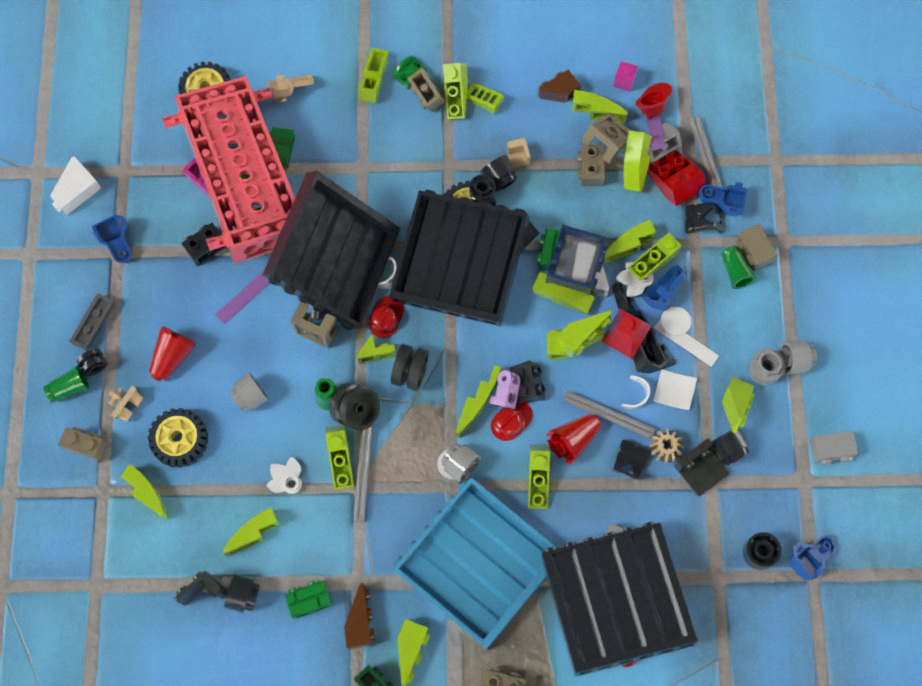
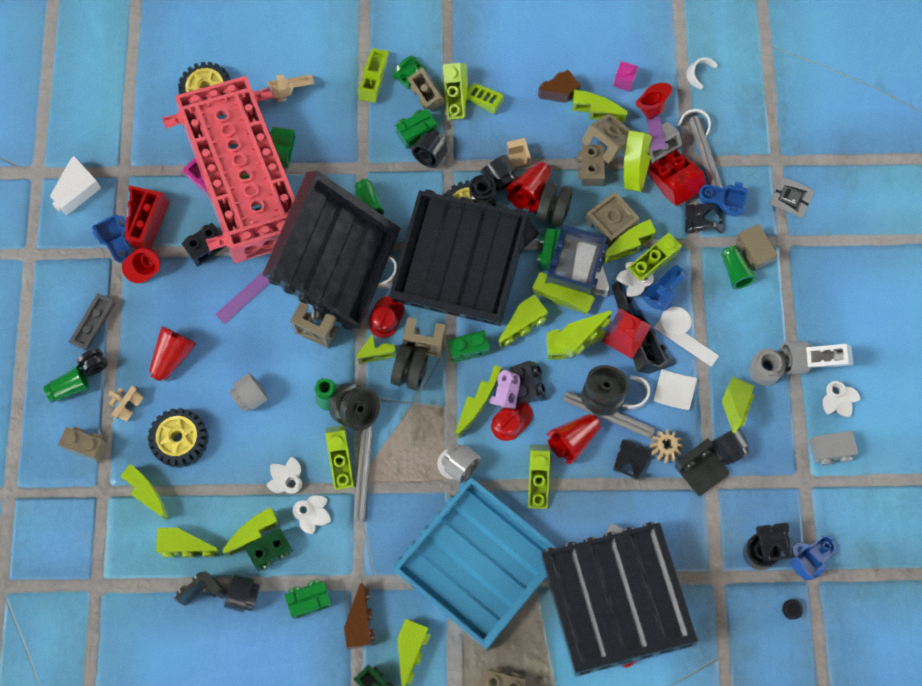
(141, 265): none -> red piece
(144, 216): none -> red wedge
(178, 542): none -> lime slope
(269, 549): none -> dark green brick
(314, 513): none -> white plate
(366, 193): none -> green plant
(411, 129): none -> green brick
(430, 149): none -> black piece
(434, 344): none -> dark tan panel
(468, 346): none -> green brick
(527, 315): none -> lime slope
(529, 187): none -> red cone
(554, 204): none -> pearl dark grey wheel
(604, 390): none -> pearl dark grey wheel
(612, 217): none -> dark tan panel
(691, 71): none -> white helmet
(698, 111): none -> white helmet
(774, 536): none -> black piece
(792, 197): none -> sticker
(792, 609): none -> black plate
(830, 356): none -> white slope
(839, 402): none -> white plate

